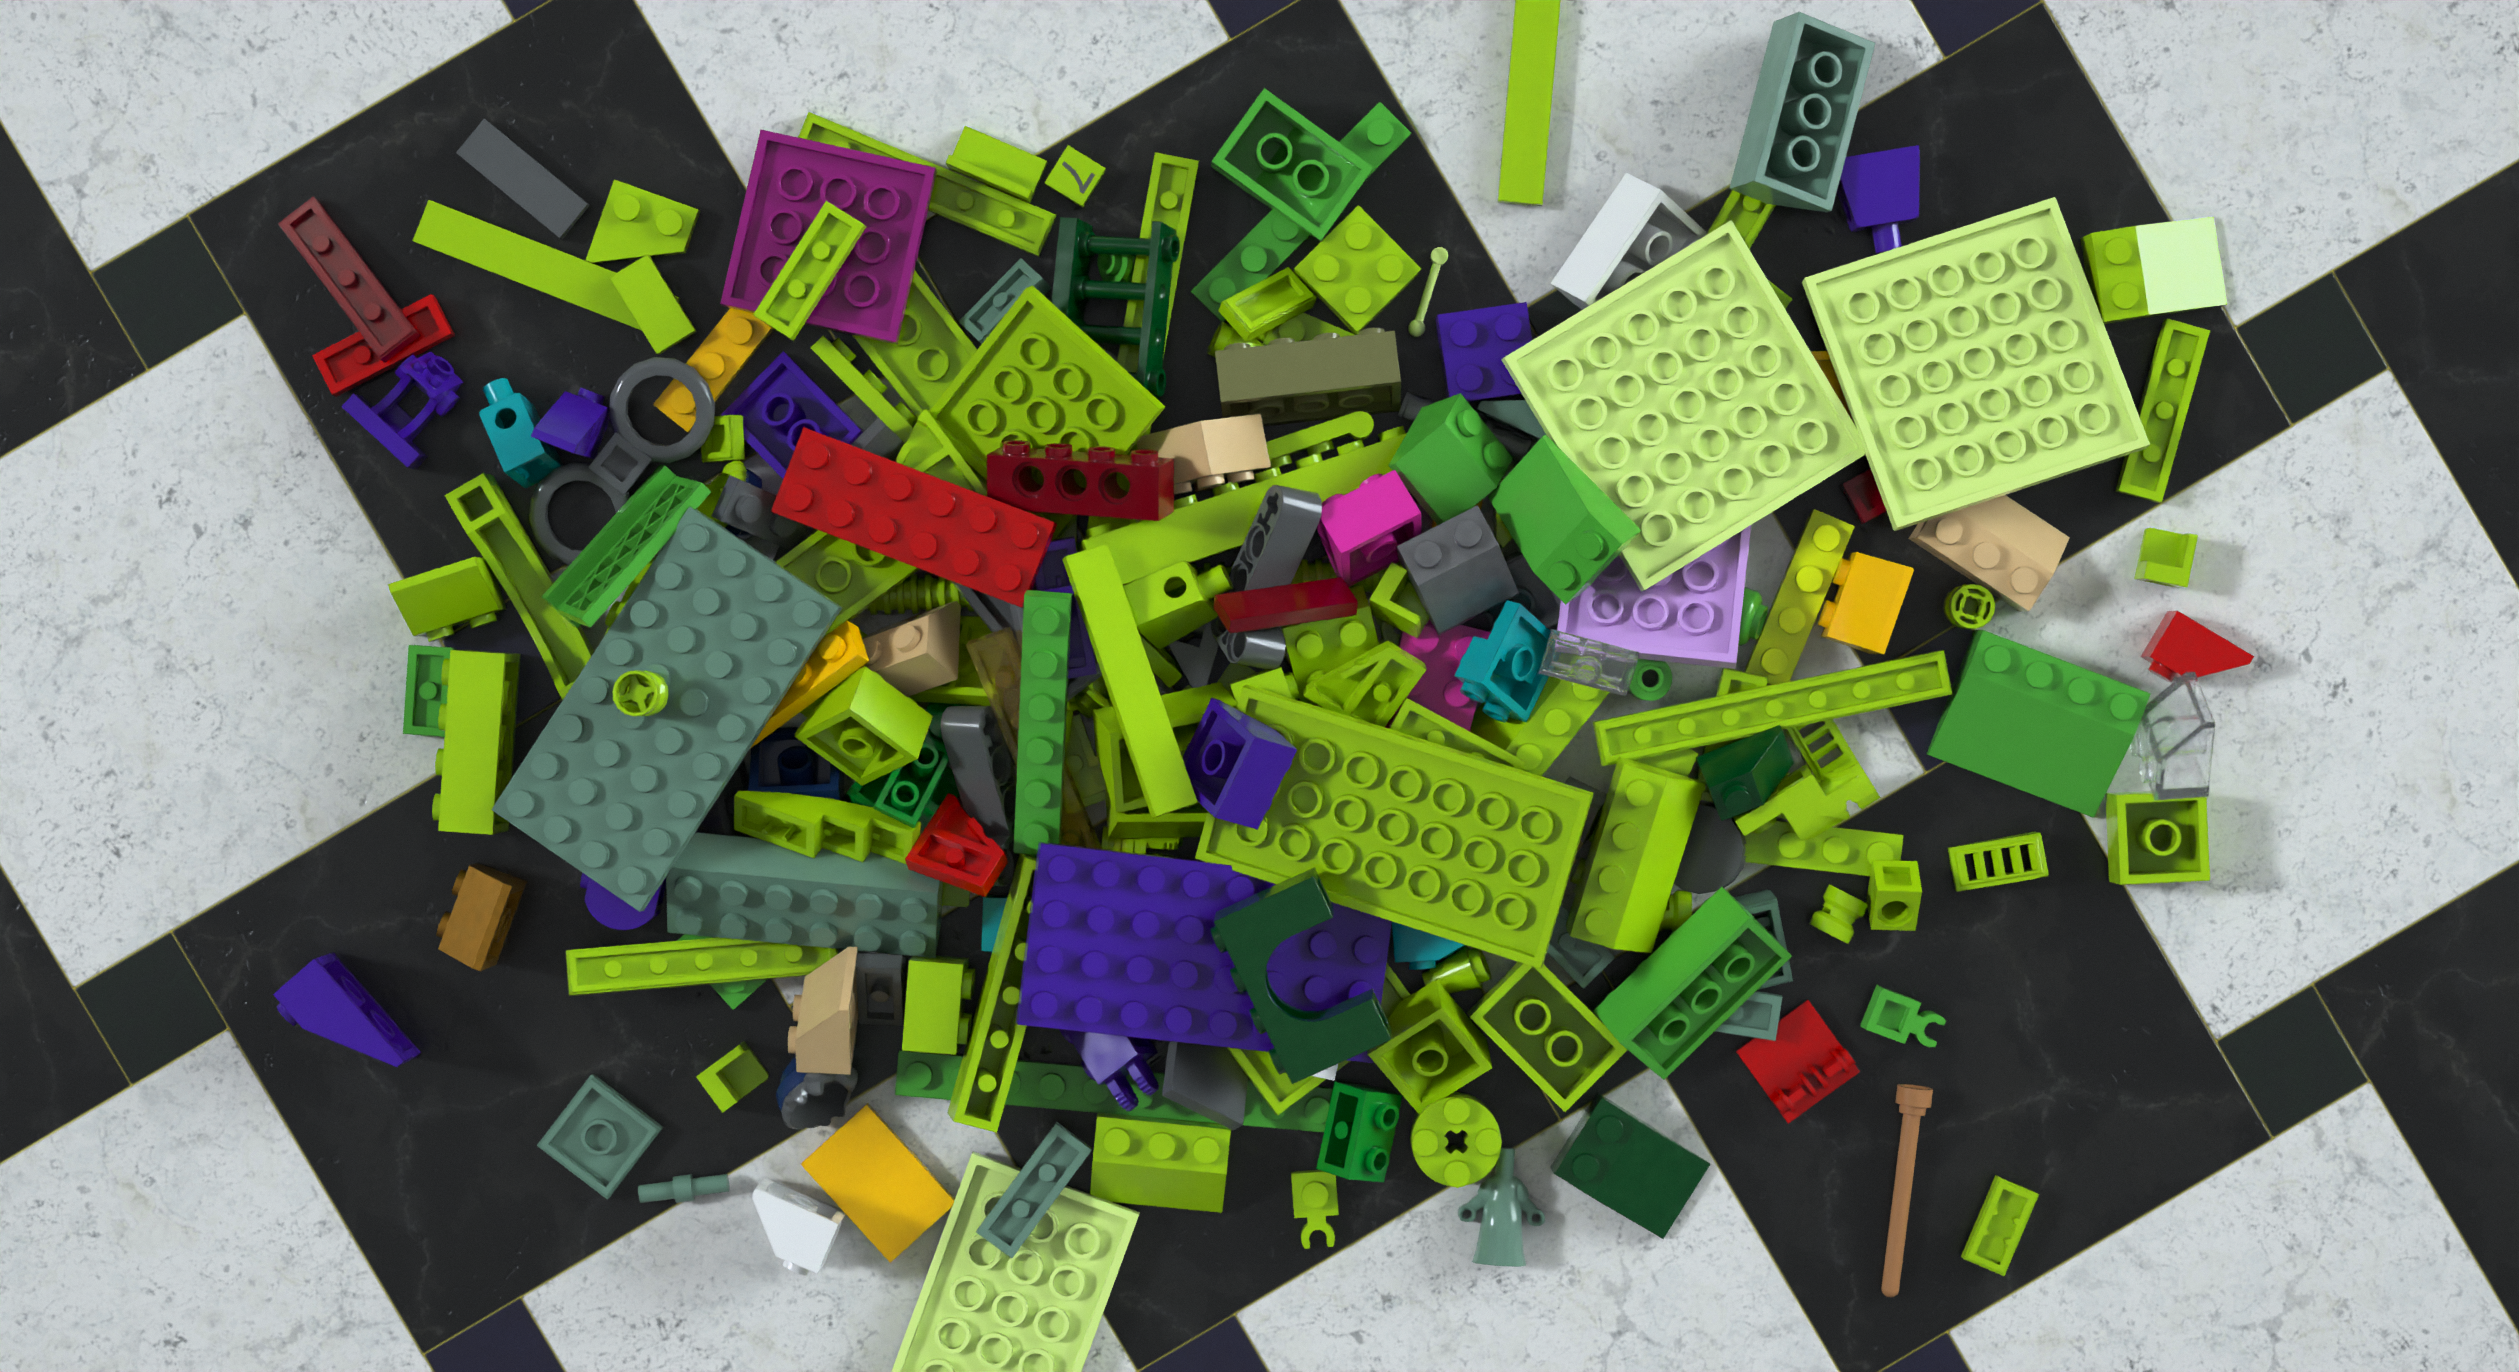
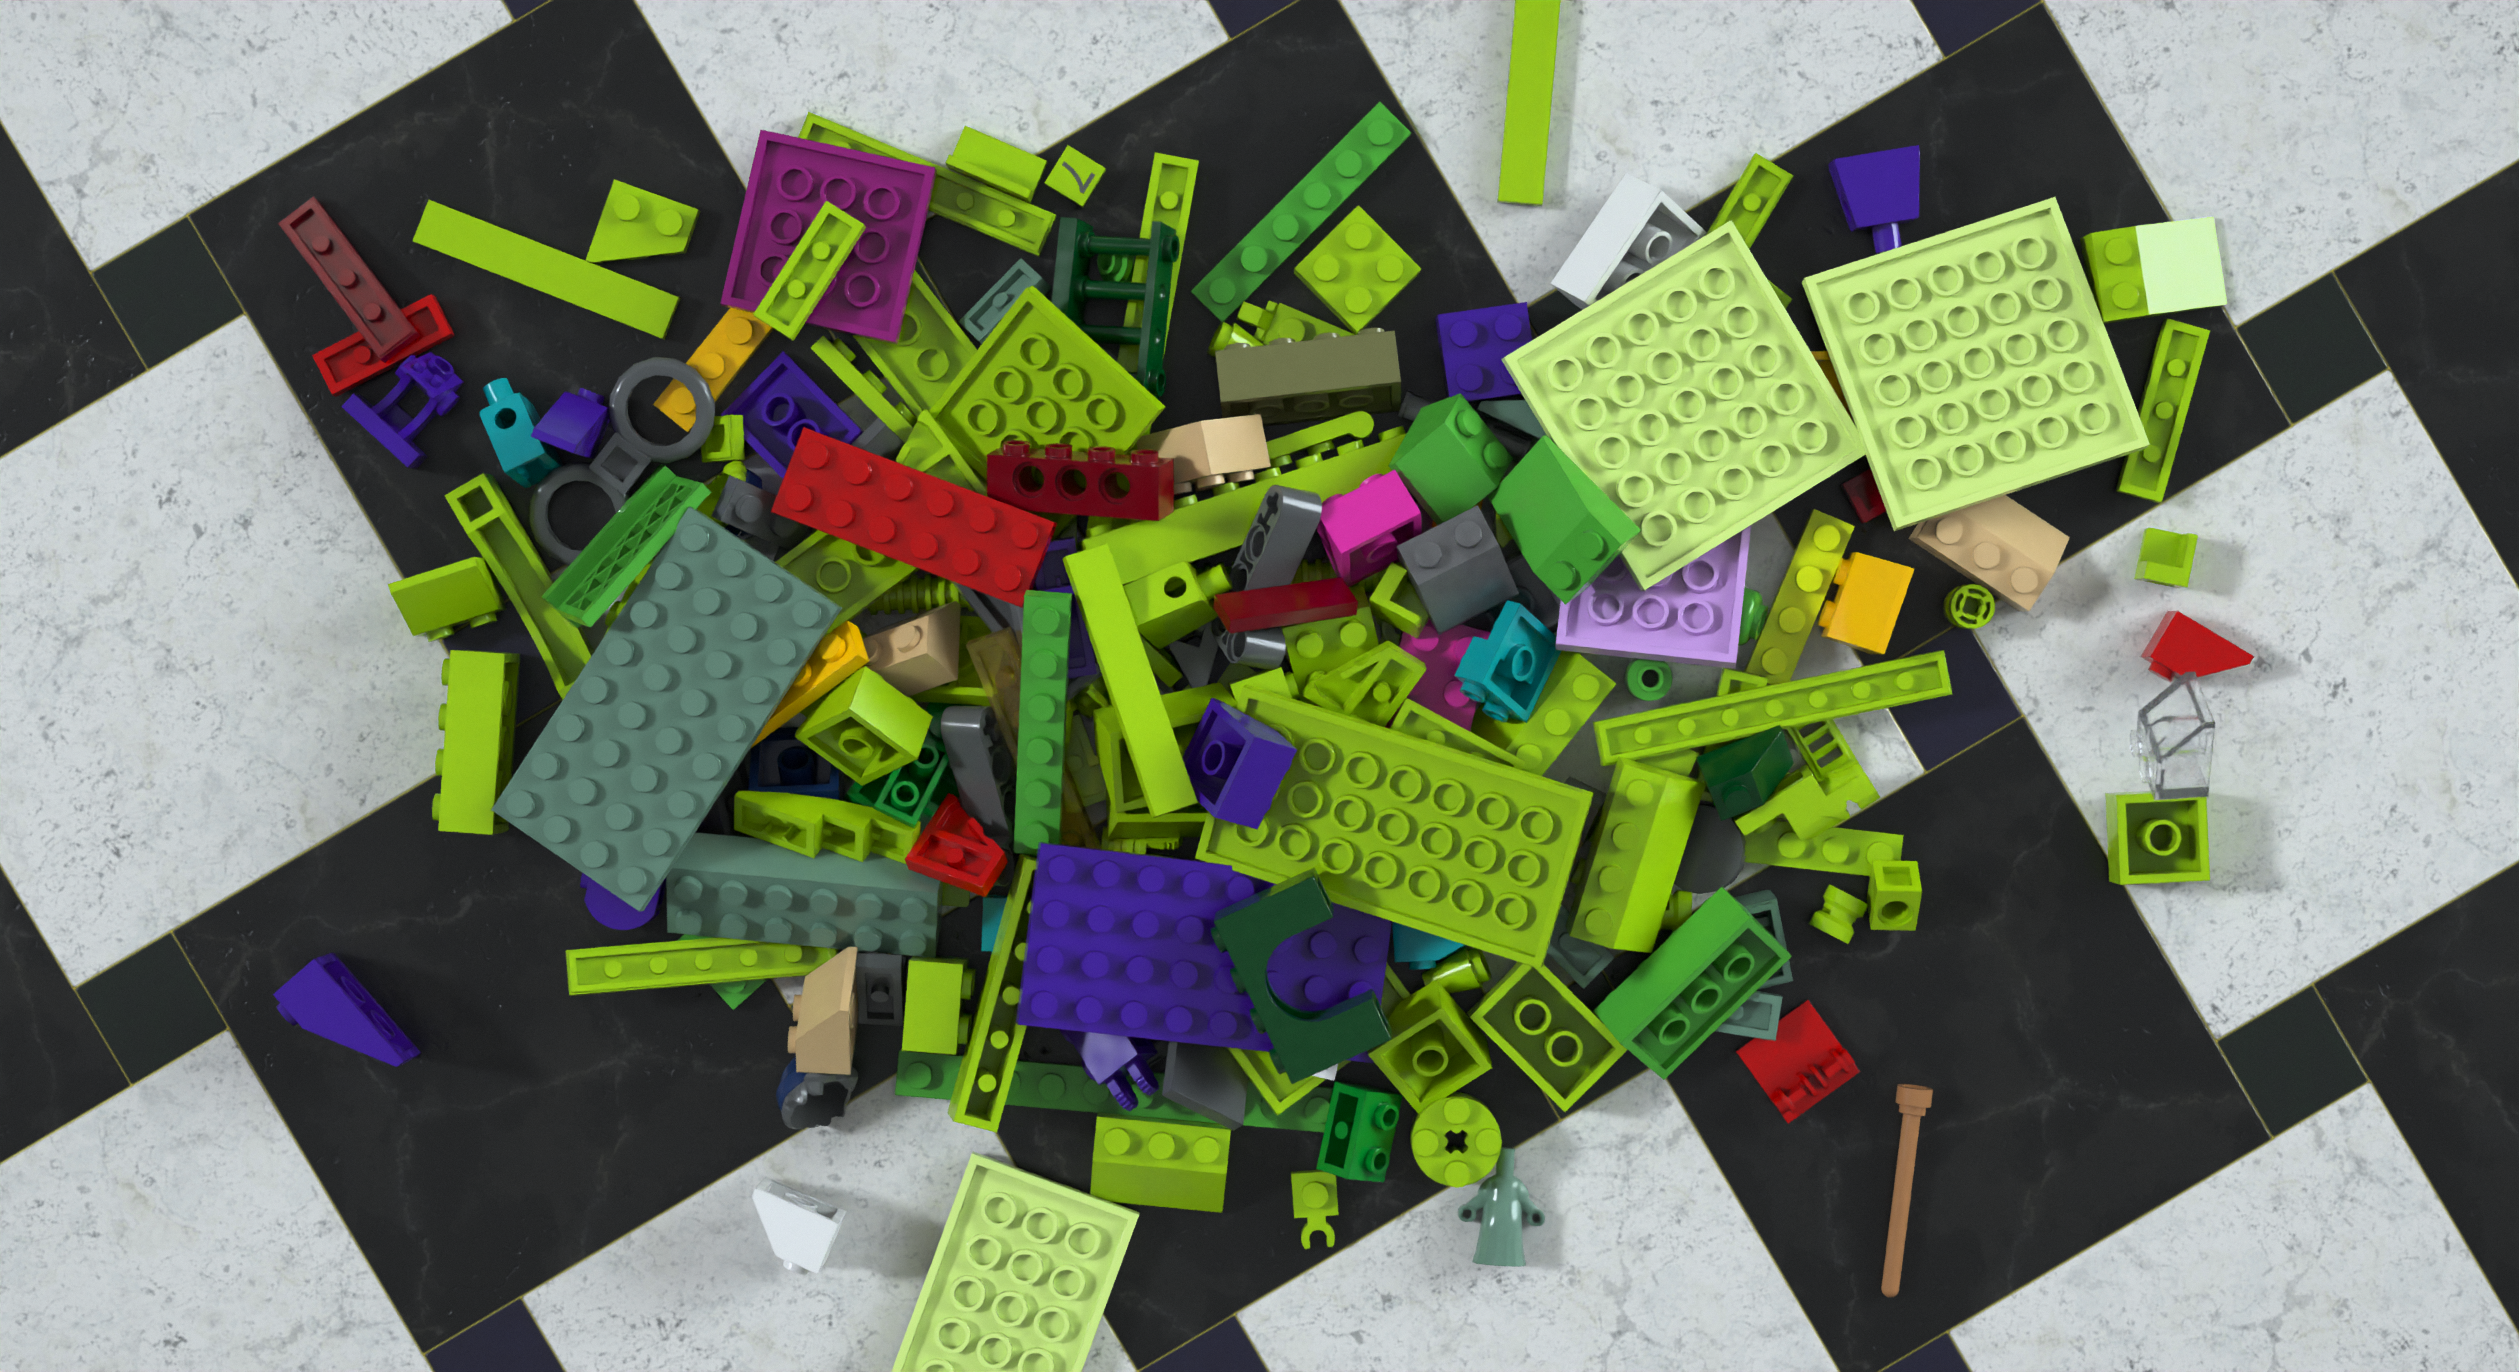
(424, 690): bright green plate -> none
(480, 916): pearl gold slope -> none
(523, 179): dark grey tile -> none
(600, 1136): sand green tile -> none
(631, 695): lime wheel -> none
(652, 304): lime tile -> none
(683, 1188): sand green bar -> none
(733, 1076): lime panel -> none
(878, 1182): yellow tile -> none
(1034, 1190): sand green plate -> none
(1267, 304): lime tile -> none
(1291, 165): bright green slope -> none
(1438, 257): yellowish green hinge -> none
(1588, 662): clear plate -> none
(1629, 1166): dark green slope -> none
(1802, 114): sand green slope -> none
(1896, 1016): bright green plate -> none
(1999, 1225): lime plate -> none
(2036, 855): lime slope -> none
(2037, 722): bright green slope -> none

